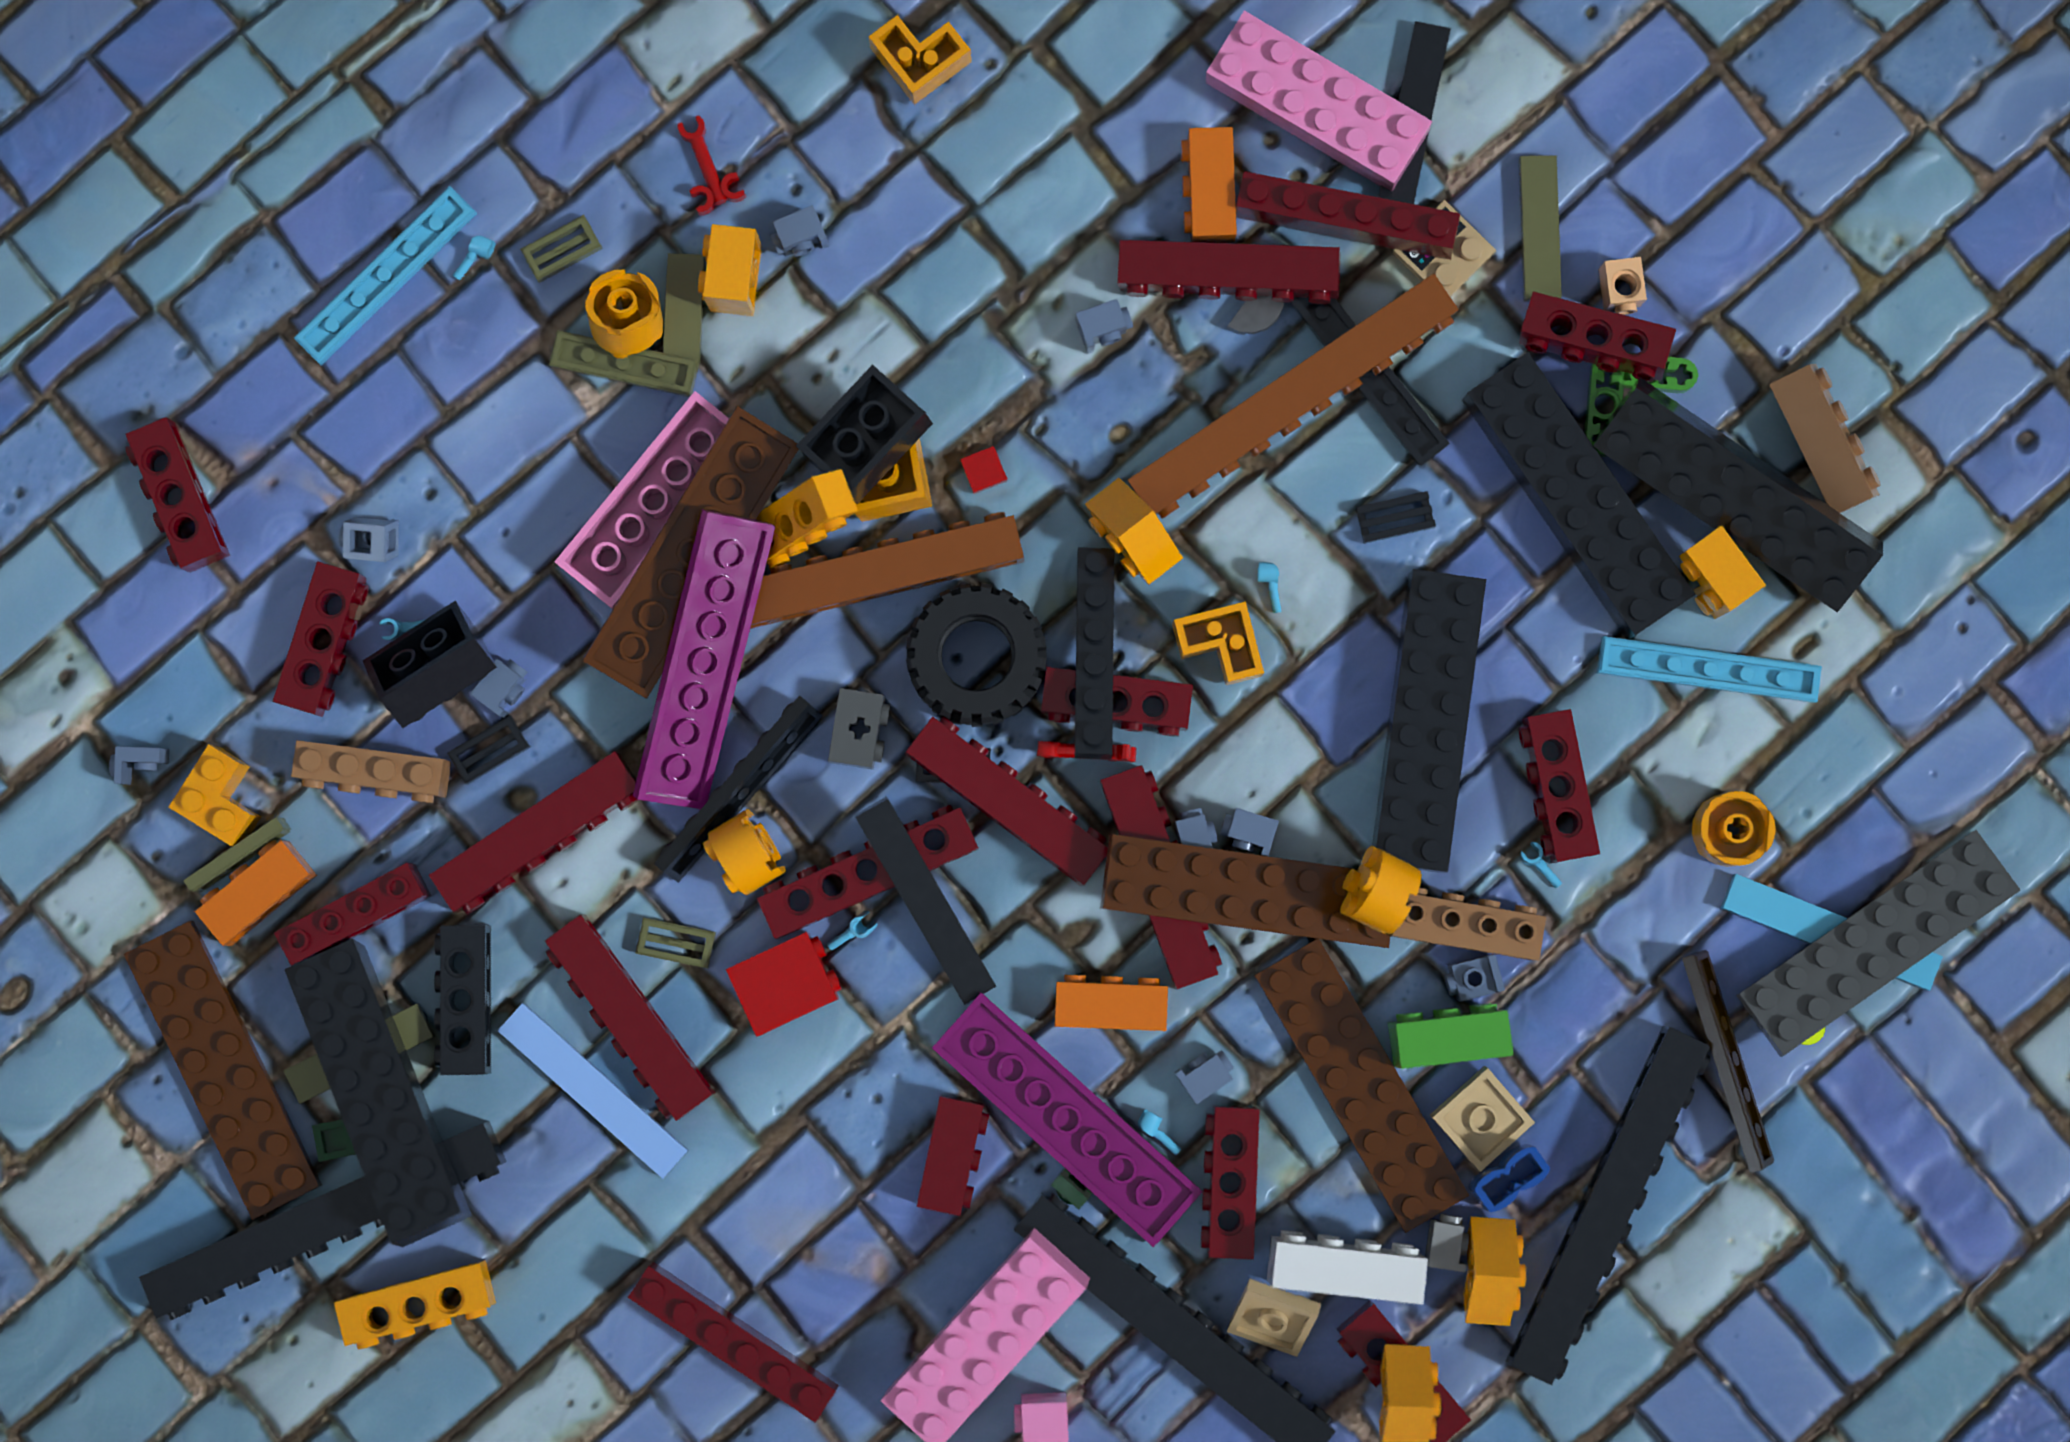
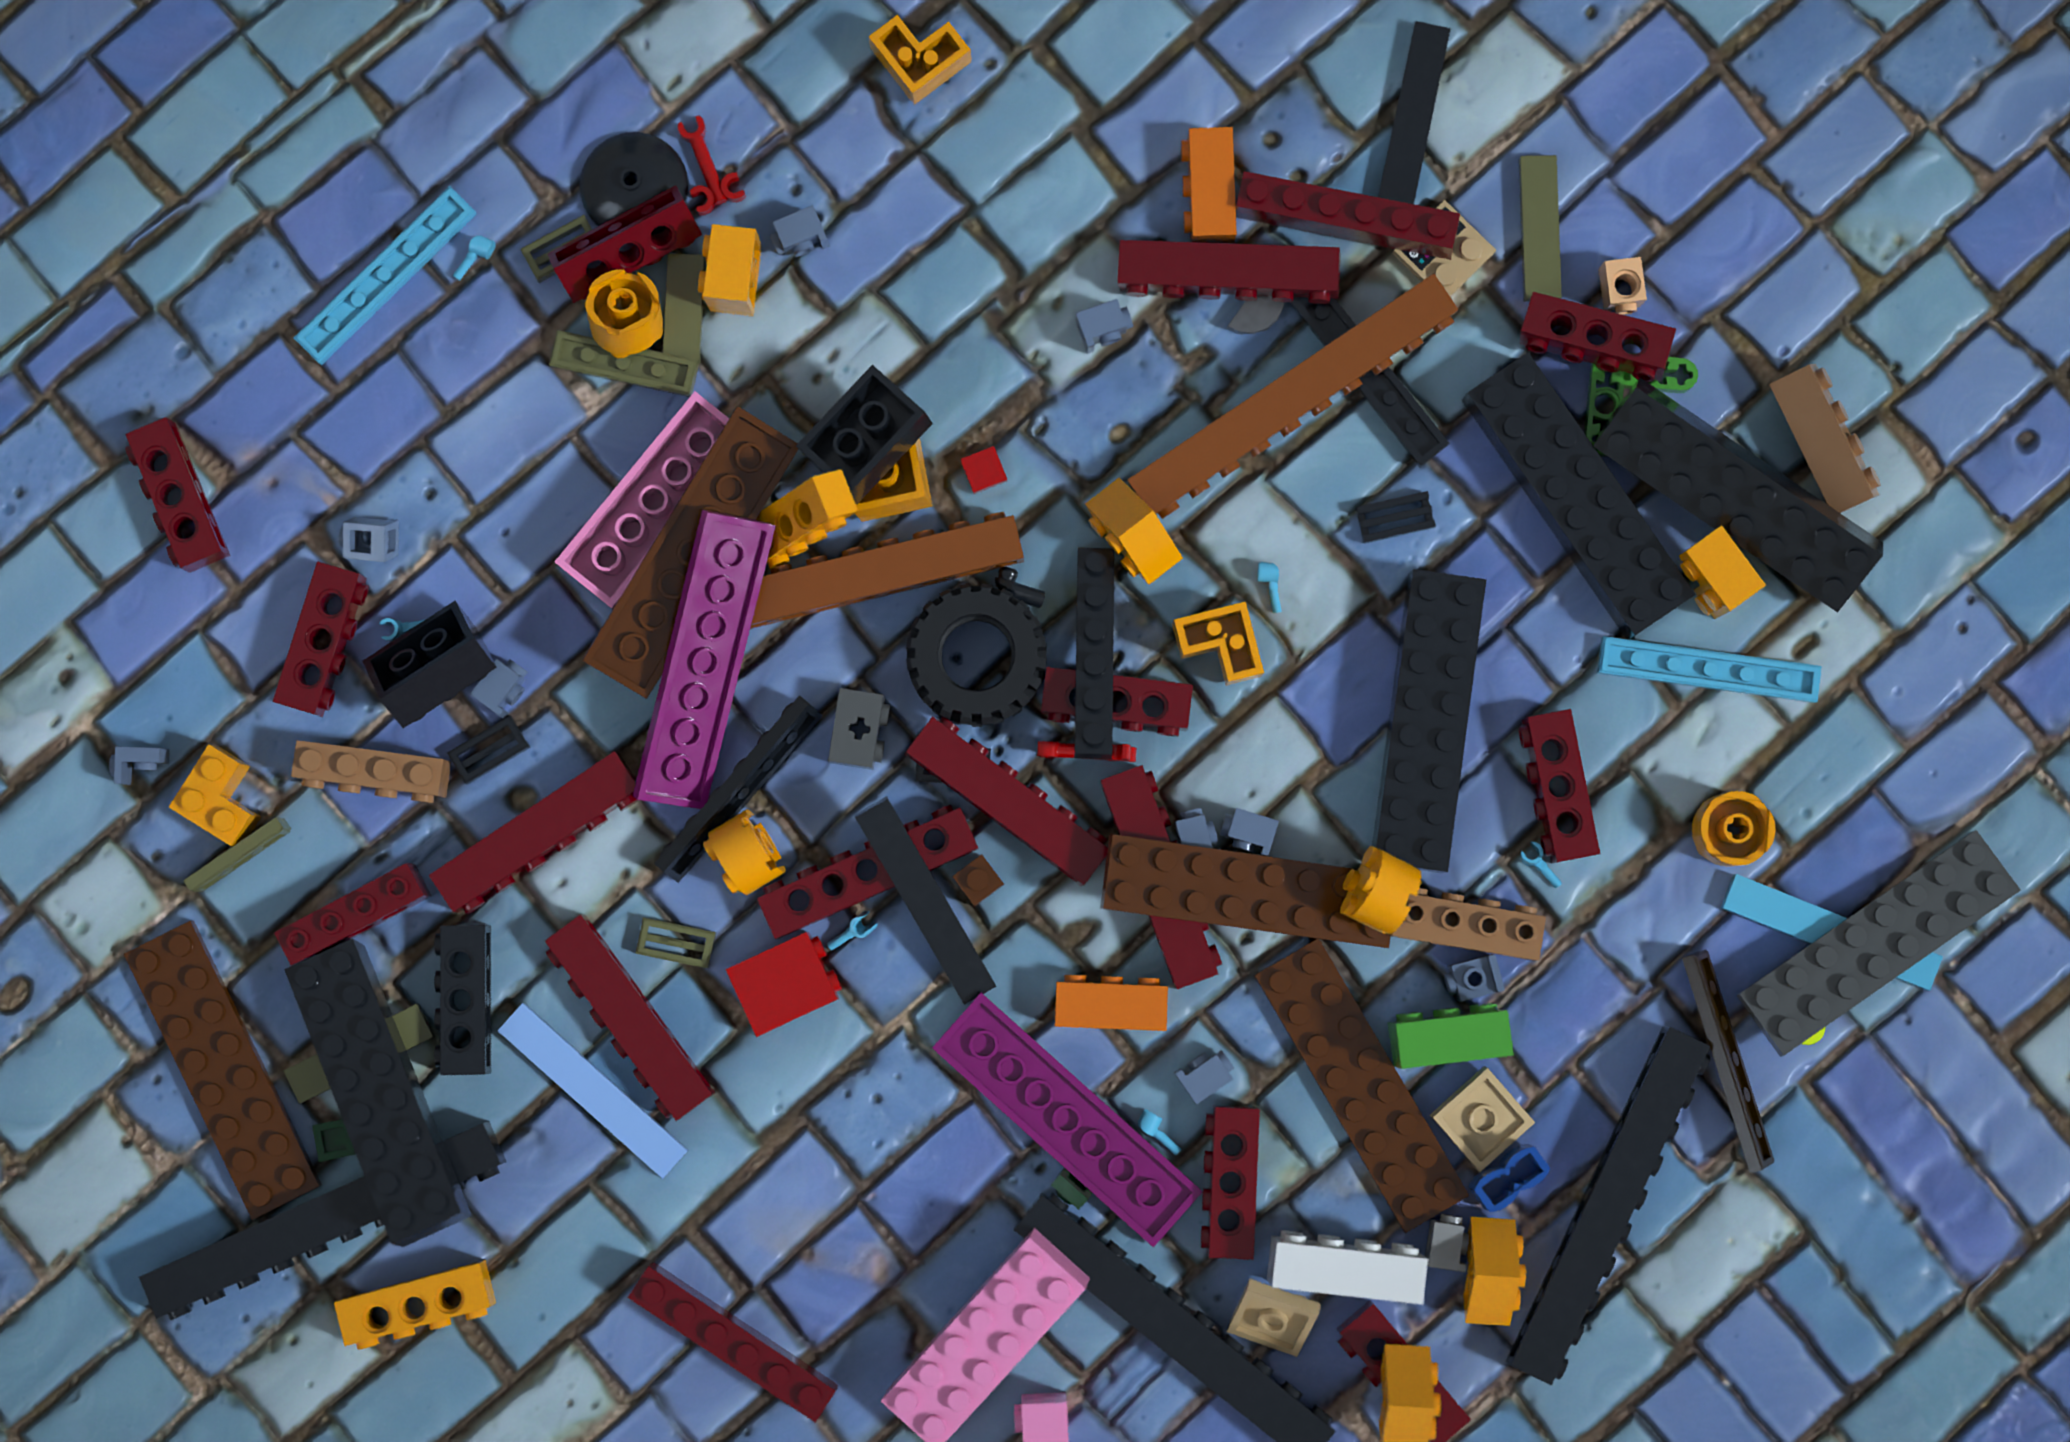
(254, 892): orange brick -> none
(627, 154): none -> black dish
(633, 227): none -> dark red brick
(952, 1155): dark red brick -> none
(978, 880): none -> reddish brown brick
(1030, 595): none -> black arm
(1317, 101): bright pink brick -> none

